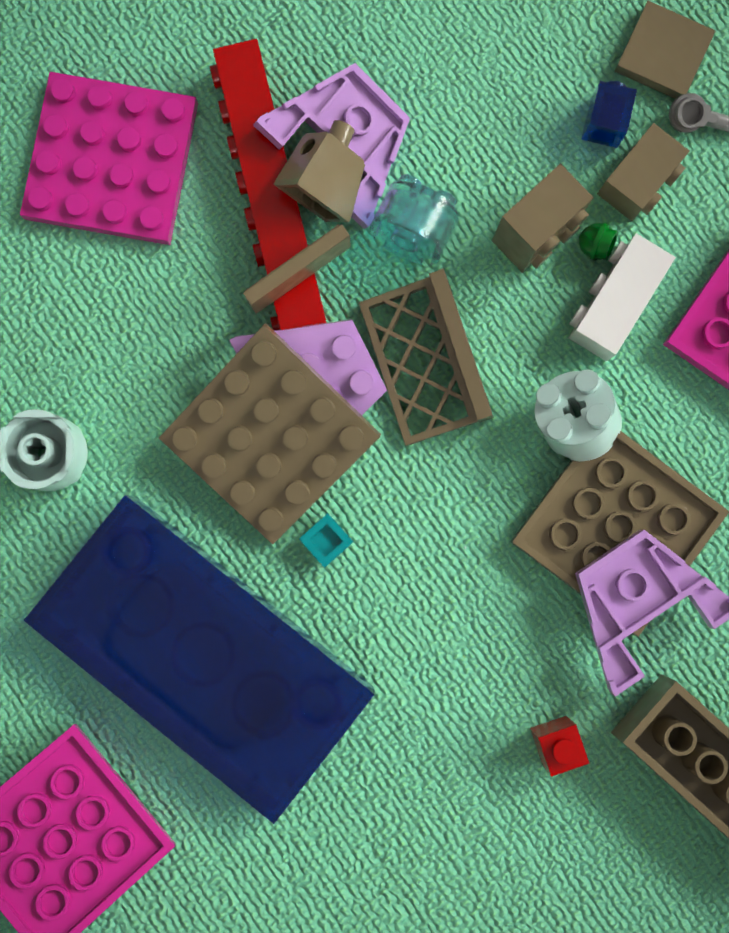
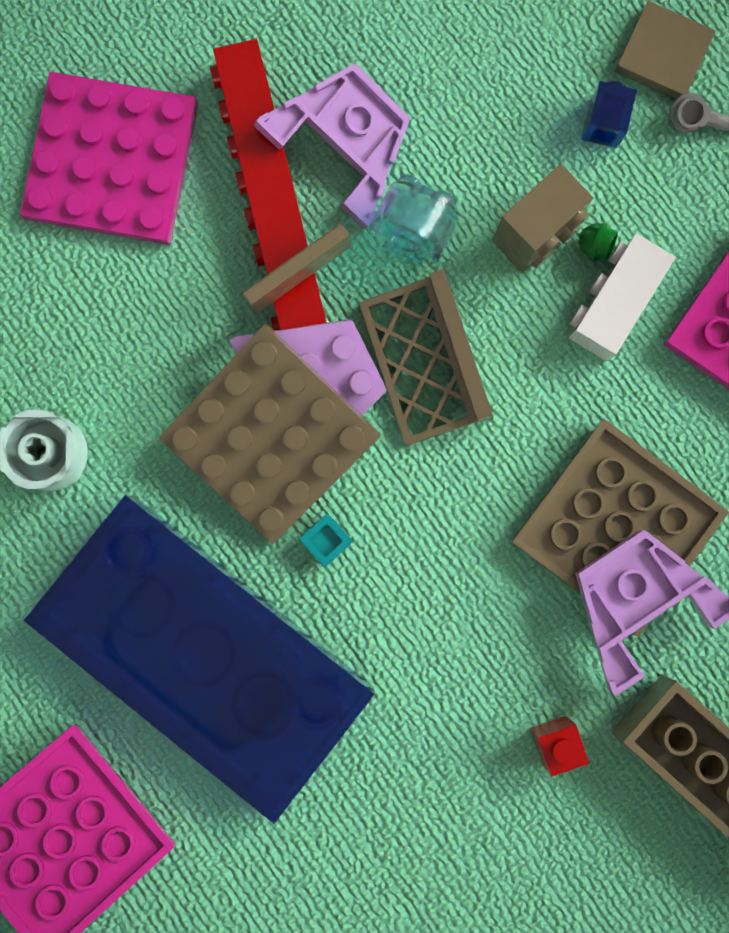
(324, 173): dark tan torso -> none
(572, 396): light aqua brick -> none
(642, 173): dark tan brick -> none

